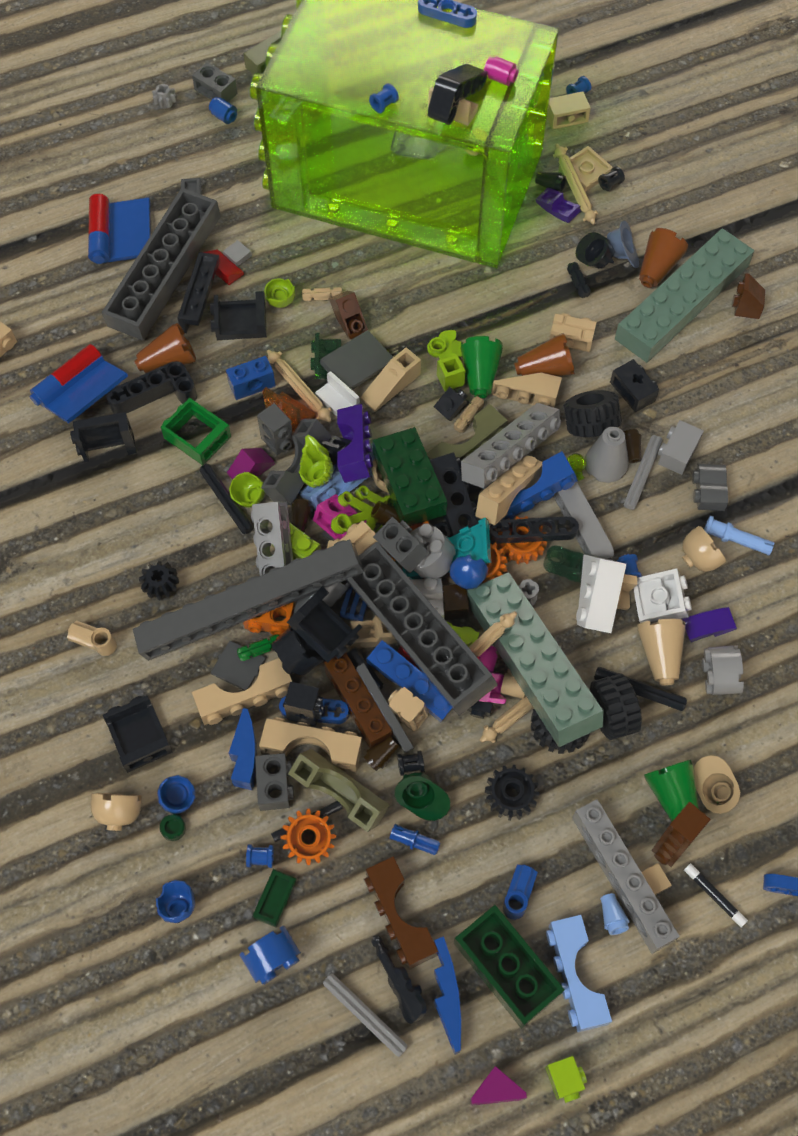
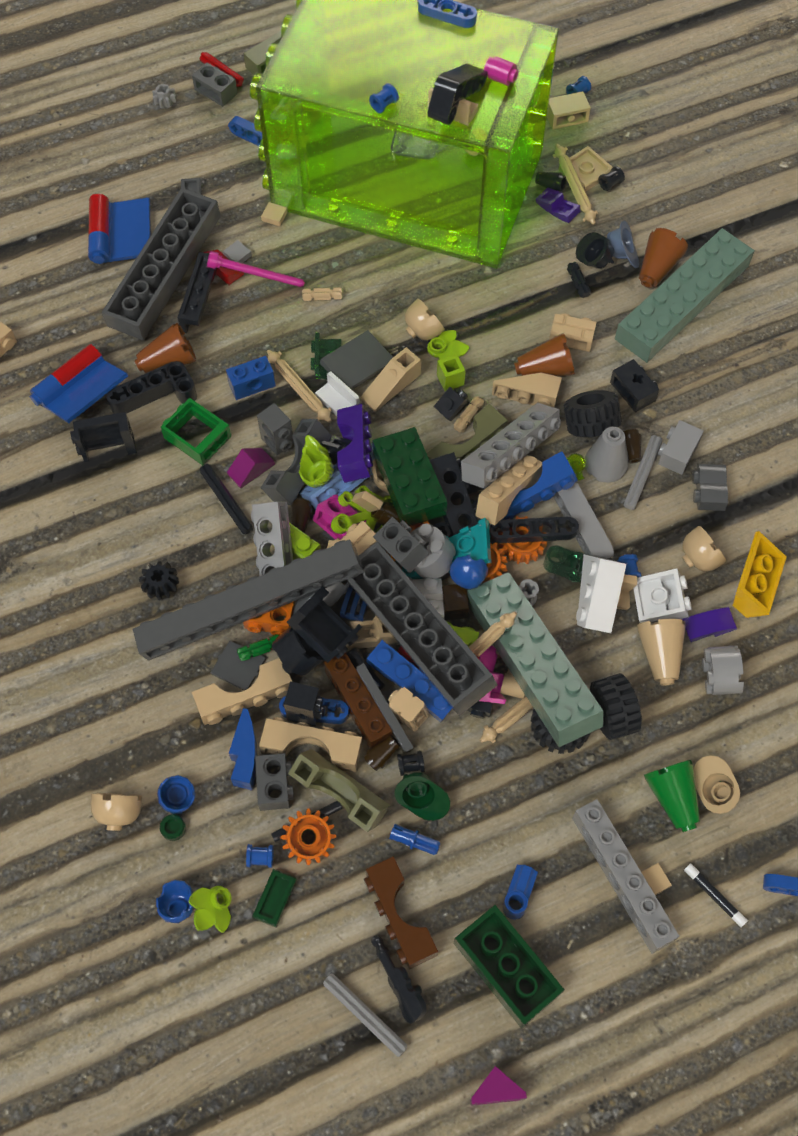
(91, 638): tan piece -> none
(137, 733): black panel -> none
(207, 58): none -> red axle
(209, 910): none -> lime plate
(216, 260): none -> dark pink piece
(223, 110): blue brick -> none
(239, 318): black panel -> none
(245, 130): none -> blue beam
(246, 489): lime hair -> none
(270, 954): blue brick -> none
(274, 214): none -> tan tile
(279, 292): lime hair -> none
(292, 409): clear orange bracket -> none
(348, 313): reddish brown slope -> none
(367, 501): none -> tan tile
(422, 322): none -> tan cylinder
(449, 1004): blue slope -> none
(481, 363): green cone -> none
(509, 805): black gear -> none
(566, 1079): lime brick -> none
(588, 1008): light blue arch -> none
(614, 917): light blue cone -> none
(648, 691): black axle -> none
(680, 835): reddish brown arch -> none
(728, 532): light blue pin -> none
(750, 298): reddish brown slope -> none
(759, 578): none -> yellow slope

